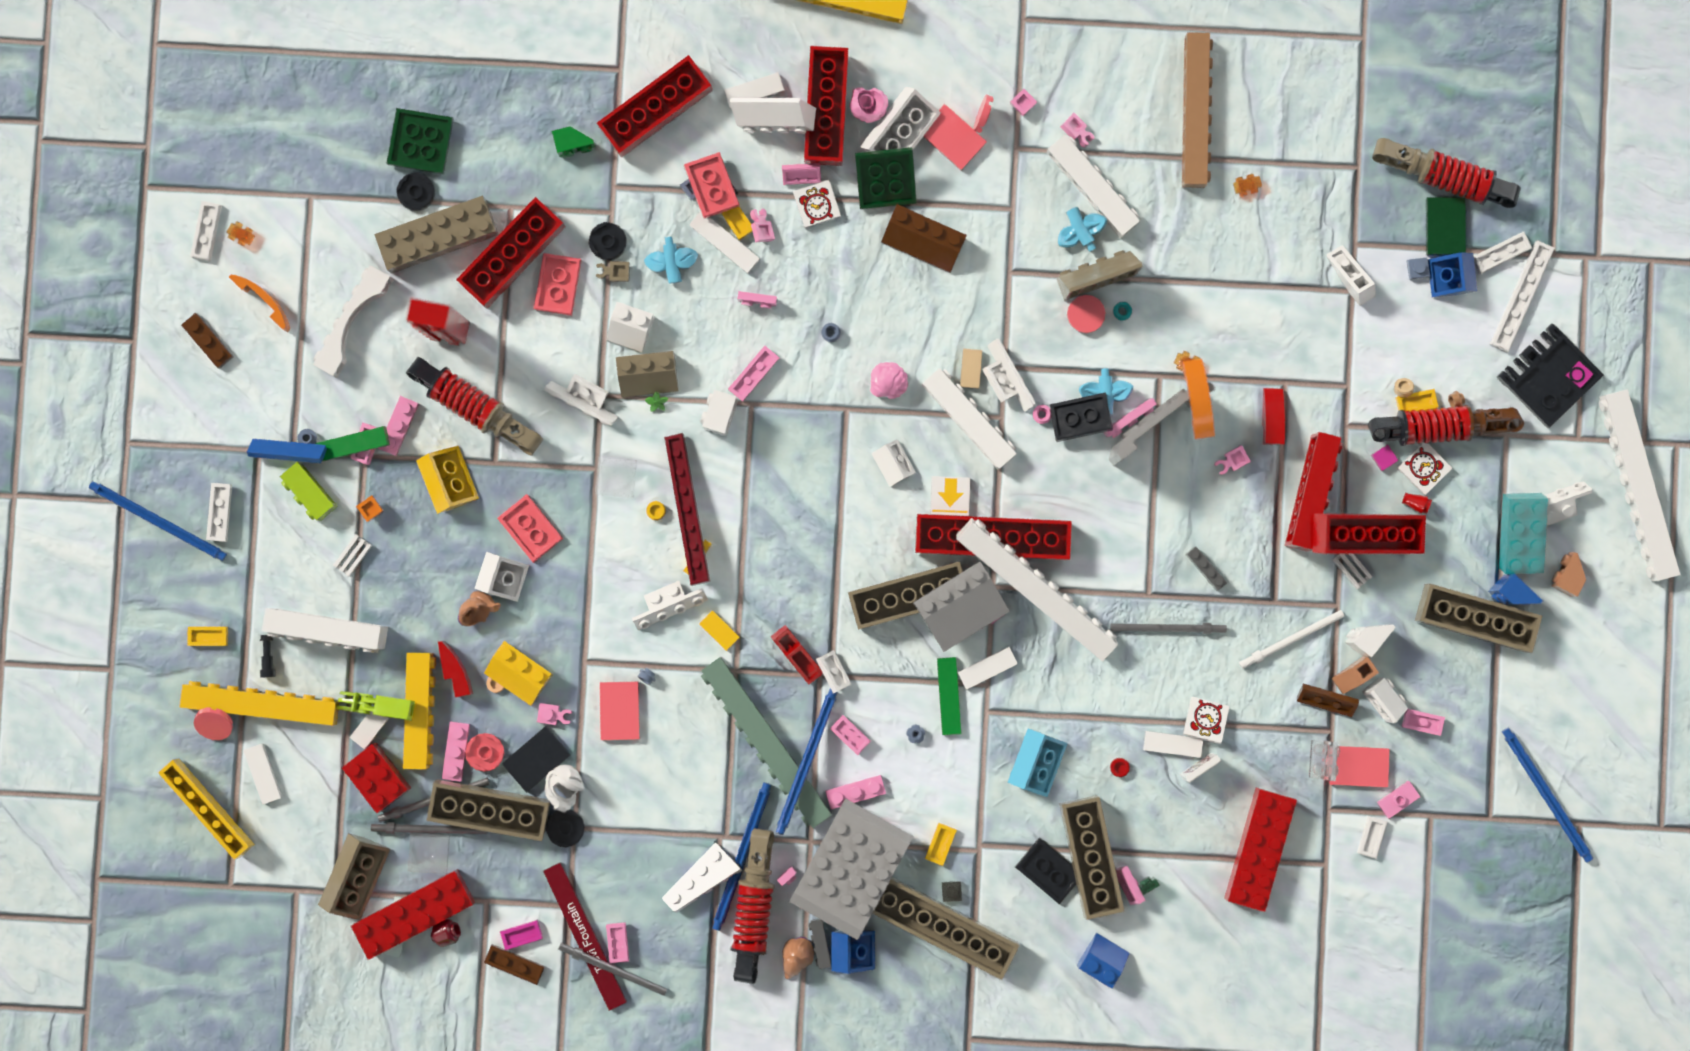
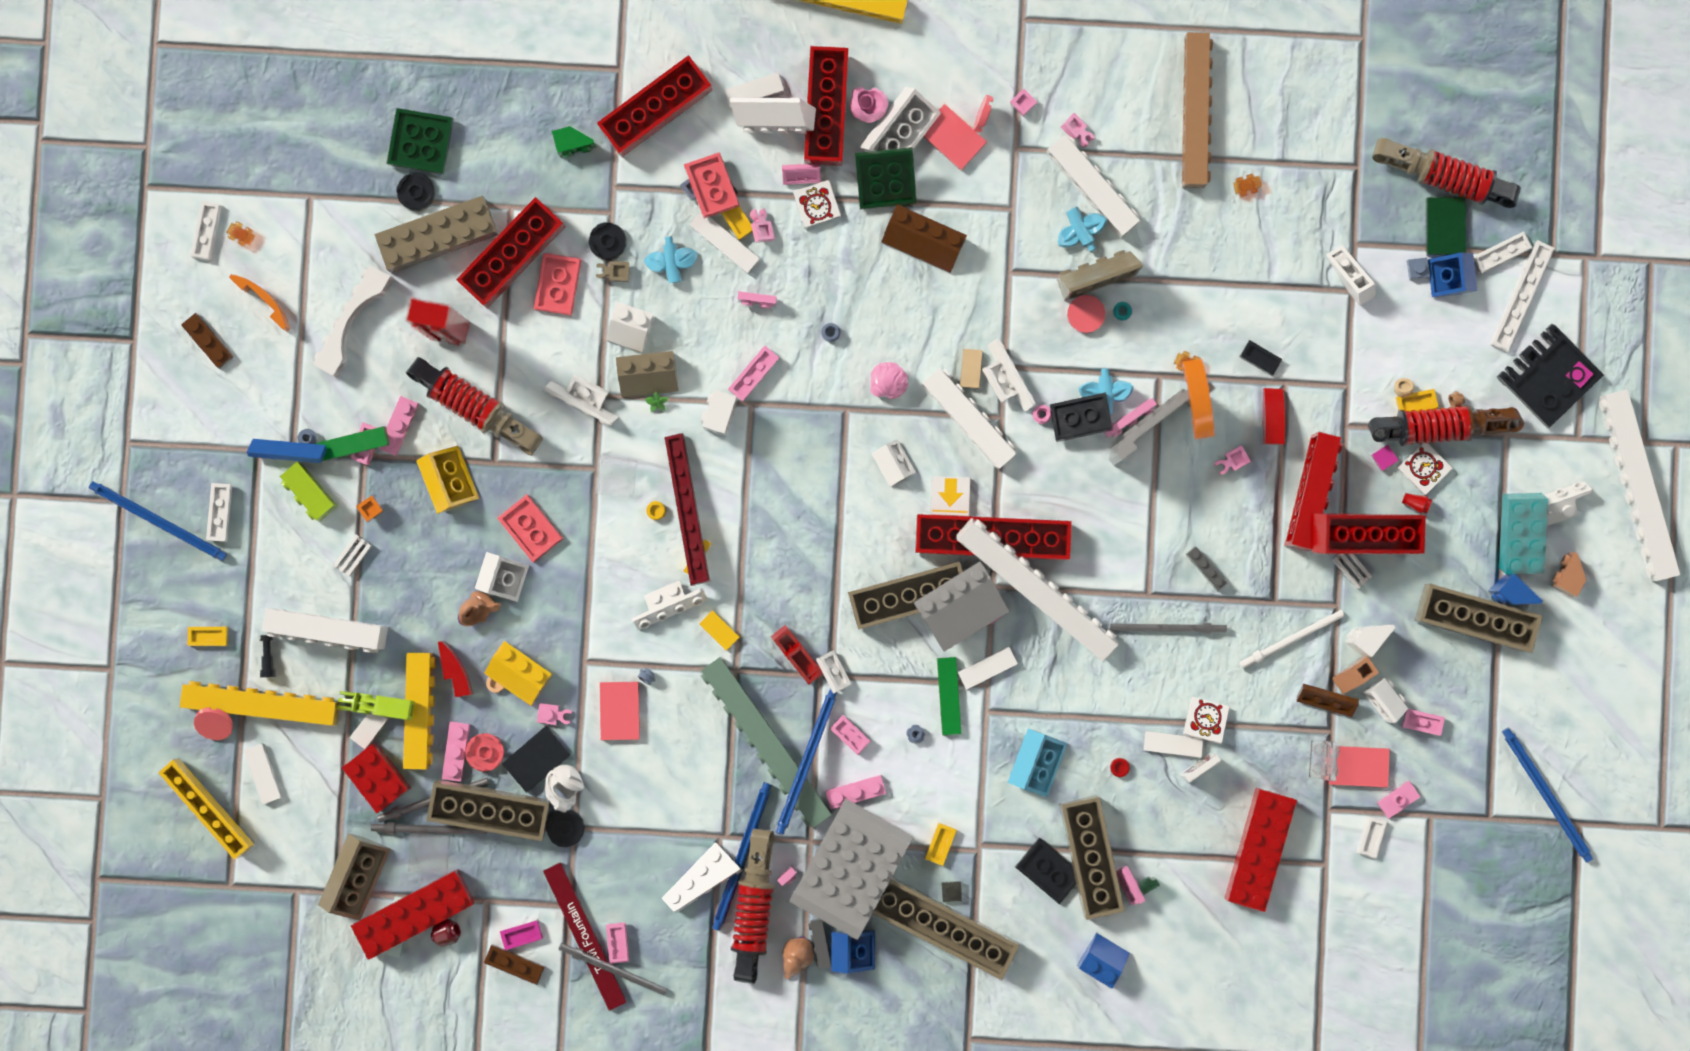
(1260, 358): none -> black tile

